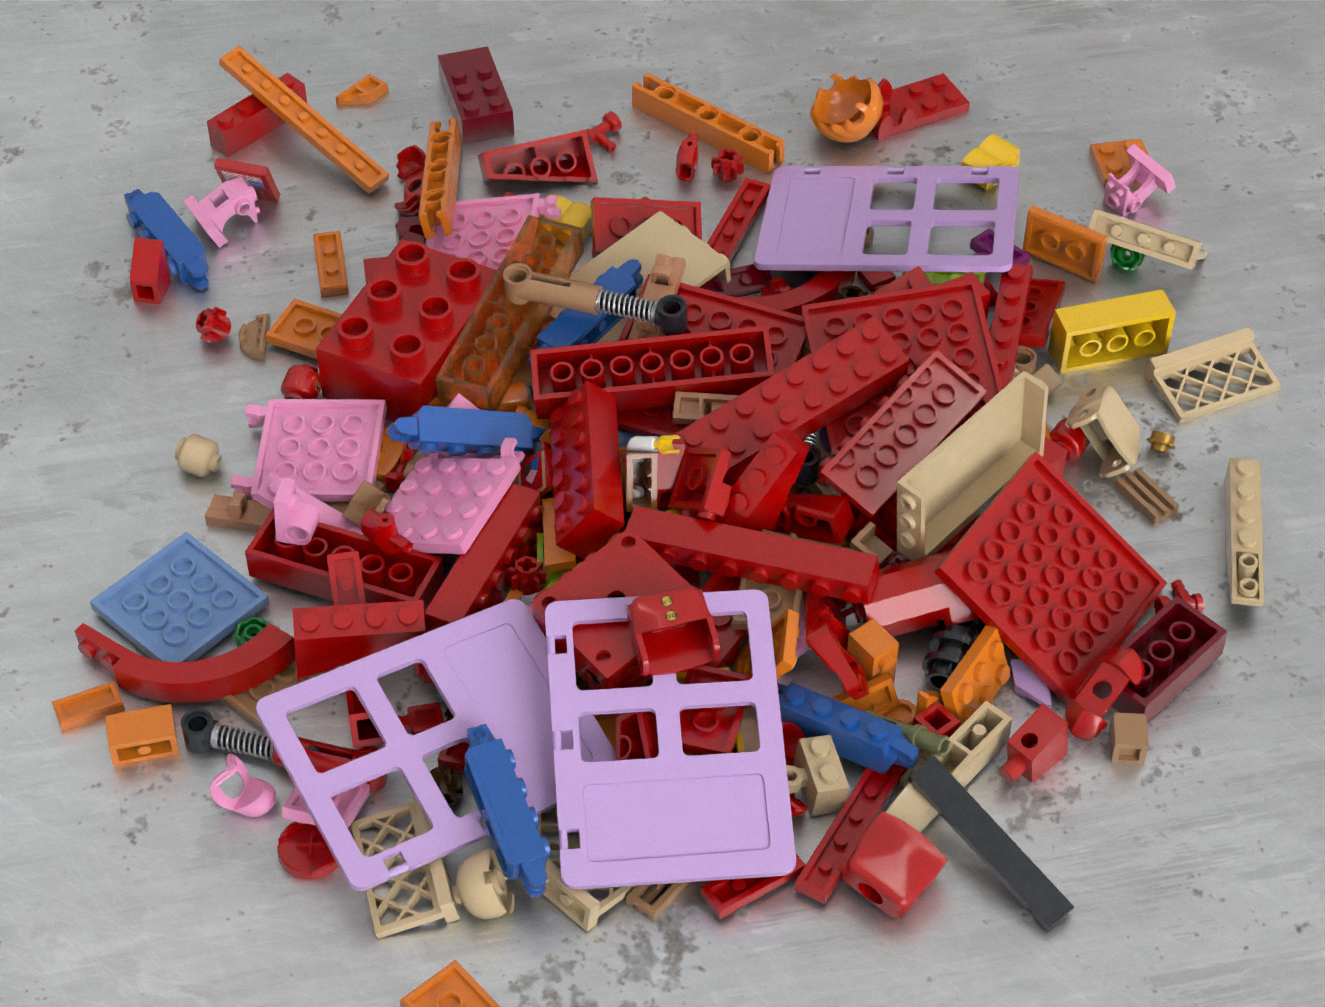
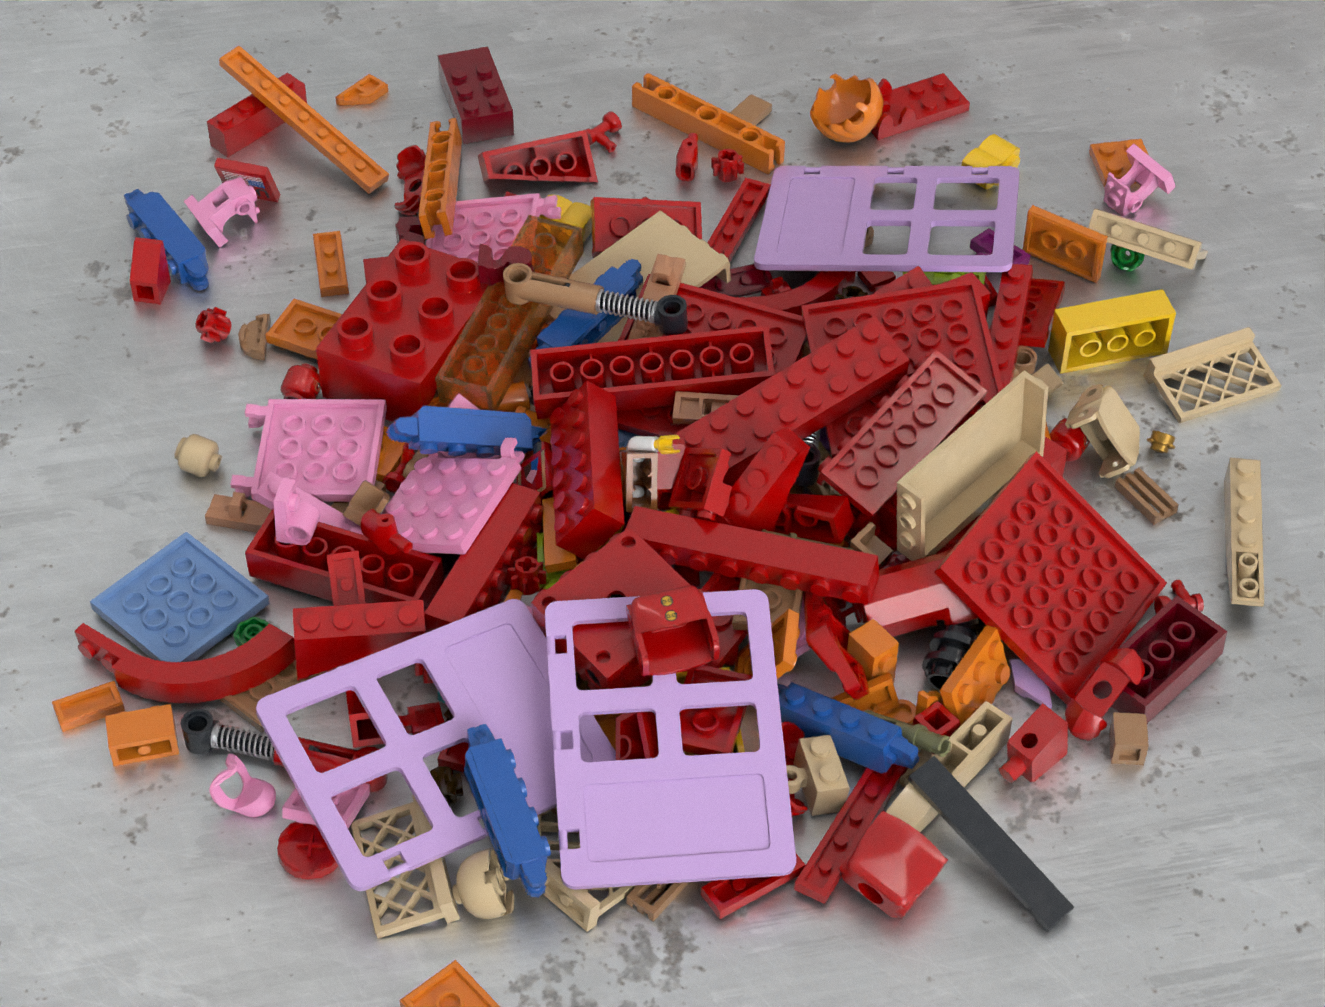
(492, 270): none -> dark red leg
(752, 109): none -> medium nougat tile

